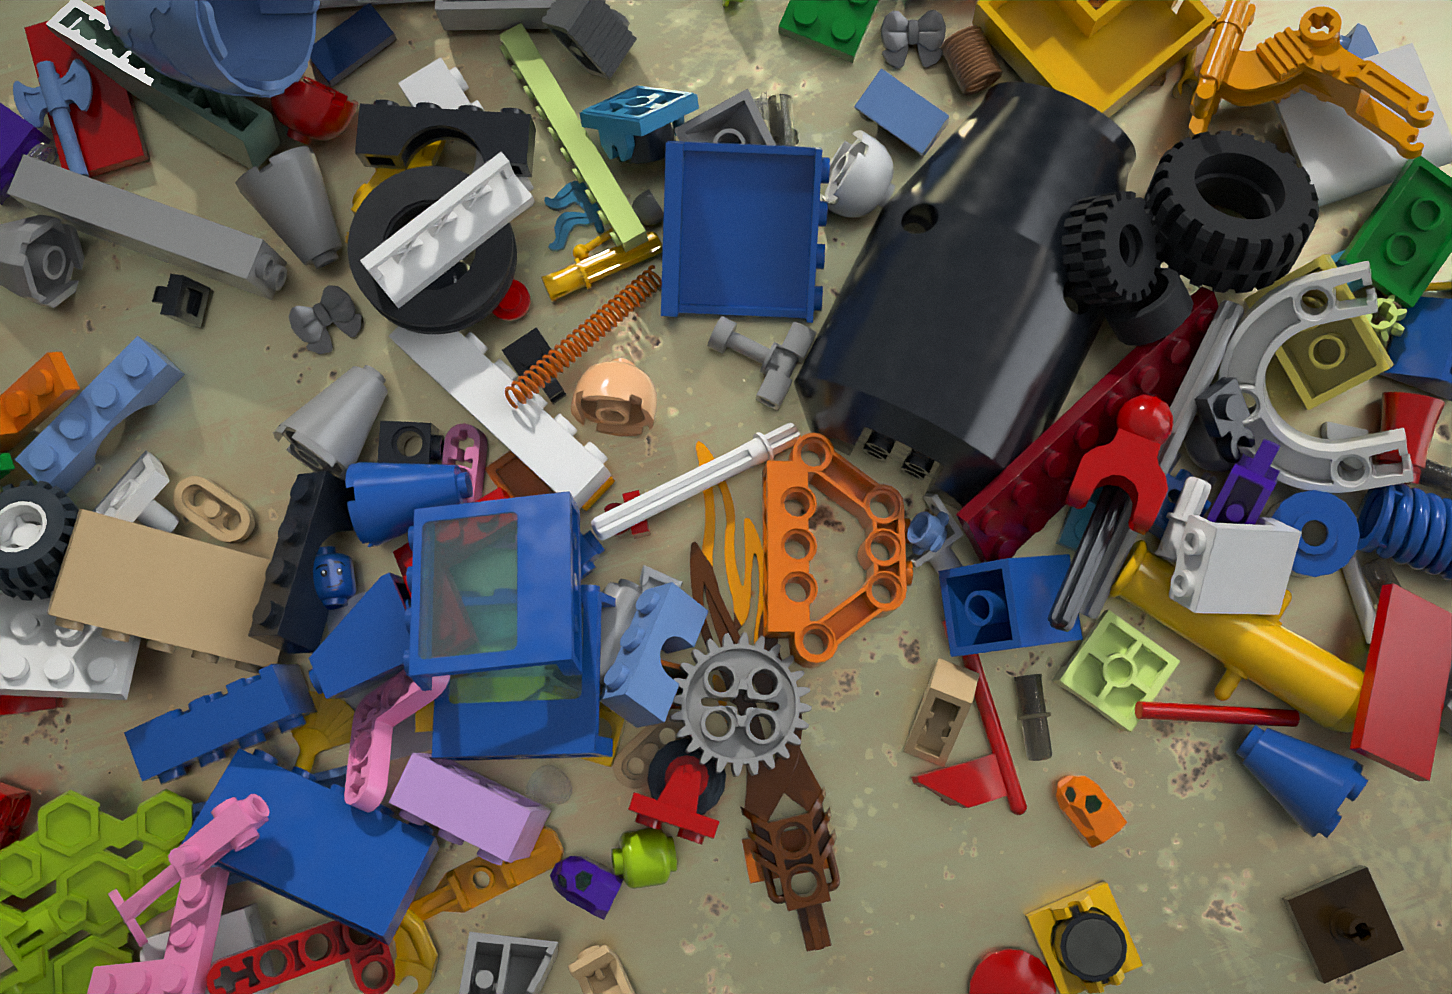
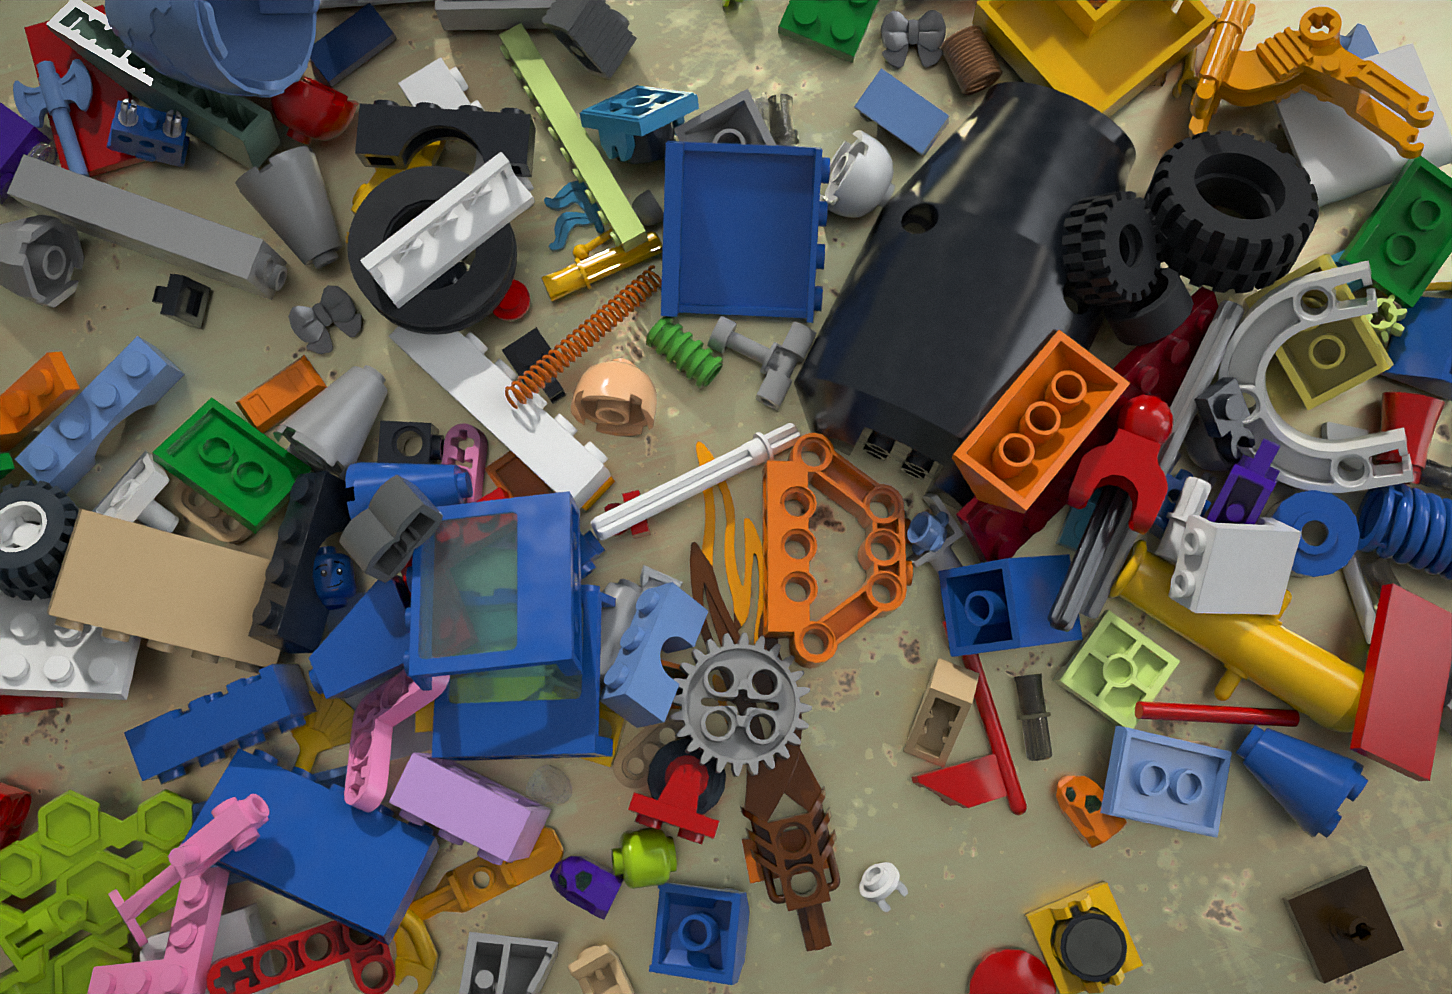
(149, 134): none -> blue piece
(231, 464): none -> green plate
(281, 395): none -> orange tile
(390, 528): none -> dark grey brick
(684, 351): none -> bright green piece
(700, 933): none -> blue slope
(880, 882): none -> white plate
(1038, 424): none -> orange slope
(1166, 781): none -> medium blue tile

